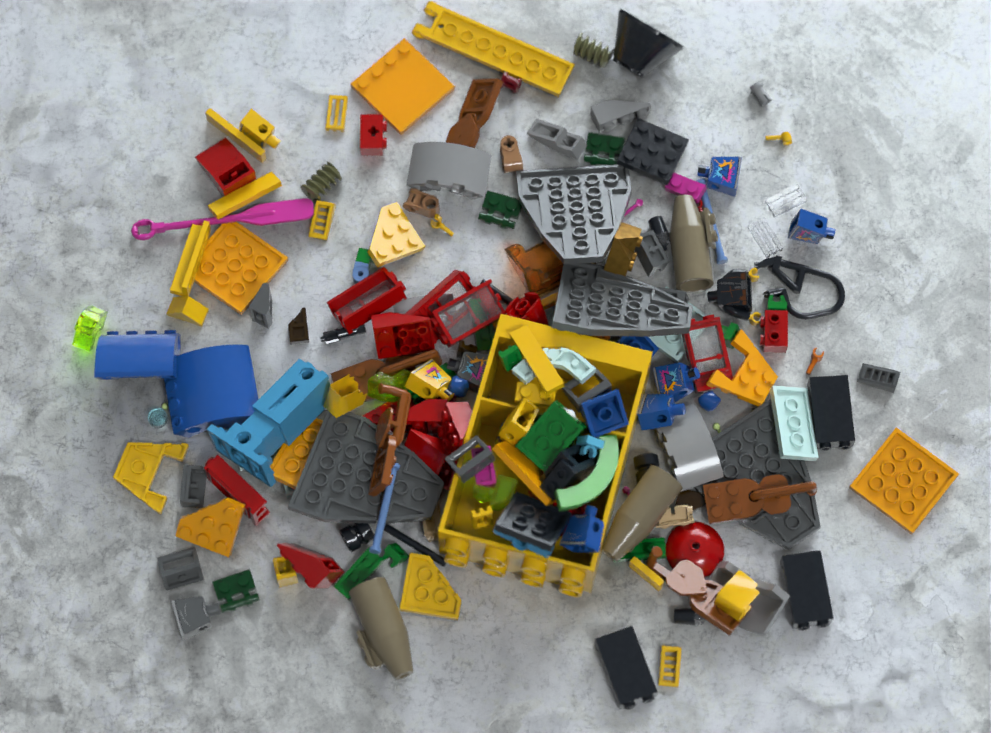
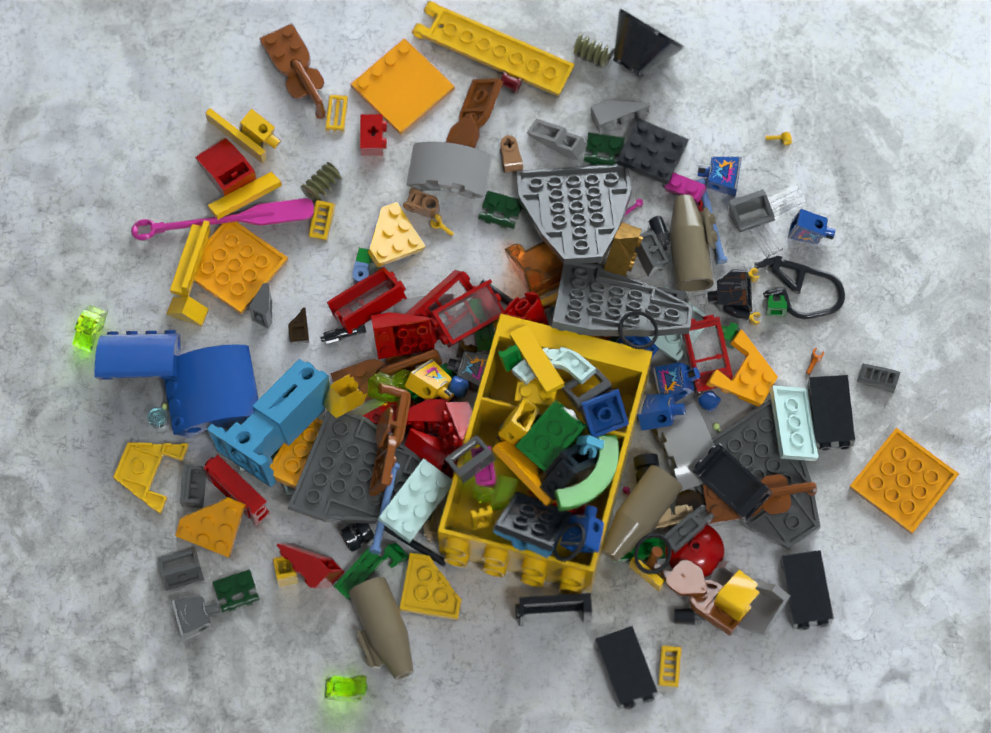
(287, 50): none -> dark orange plate
(345, 689): none -> clear neon green brick
(416, 501): none -> light aqua plate
(554, 604): none -> black panel
(579, 546): none -> black tyre
(637, 549): none -> black tyre
(647, 316): none -> black tyre
(687, 529): none -> dark grey hinge
(732, 482): none -> black panel
(748, 204): none -> dark grey tile
(758, 90): light grey pin -> none
(774, 331): red brick -> none

